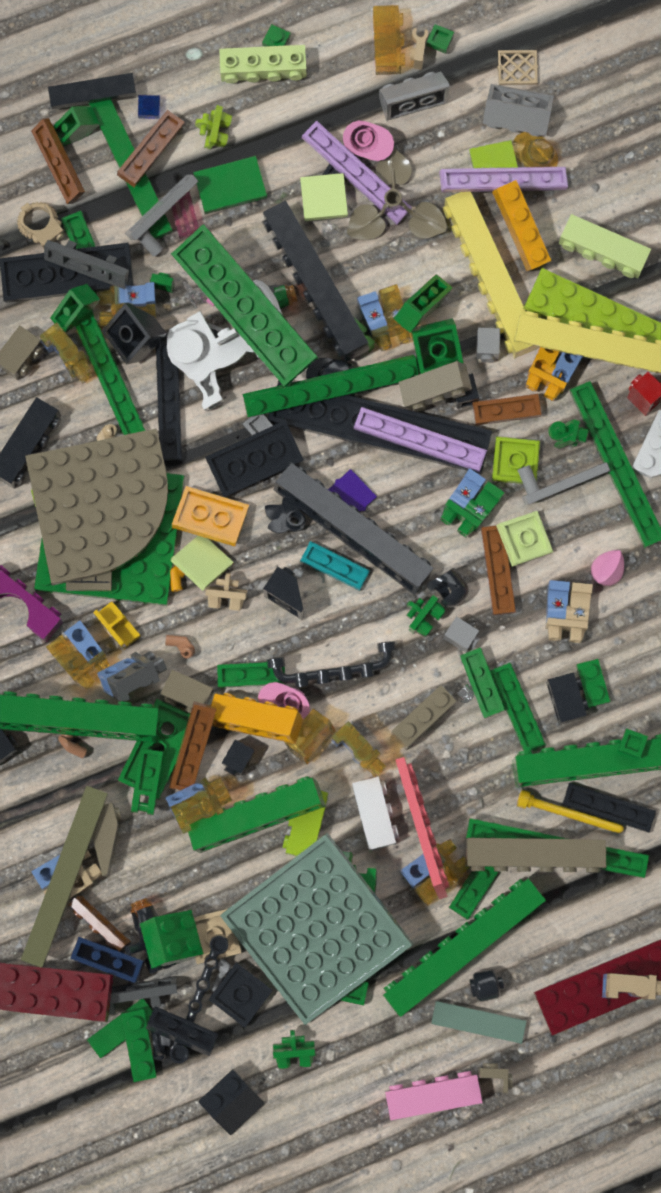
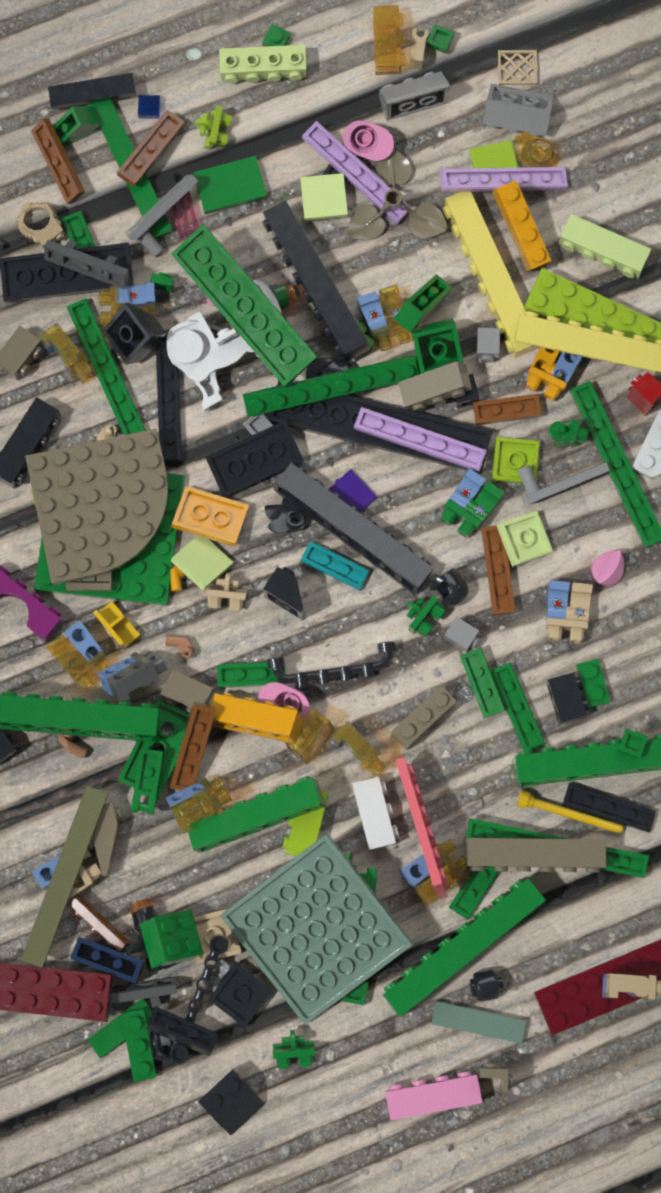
(75, 307): green slope -> none
(238, 758): black brick -> none

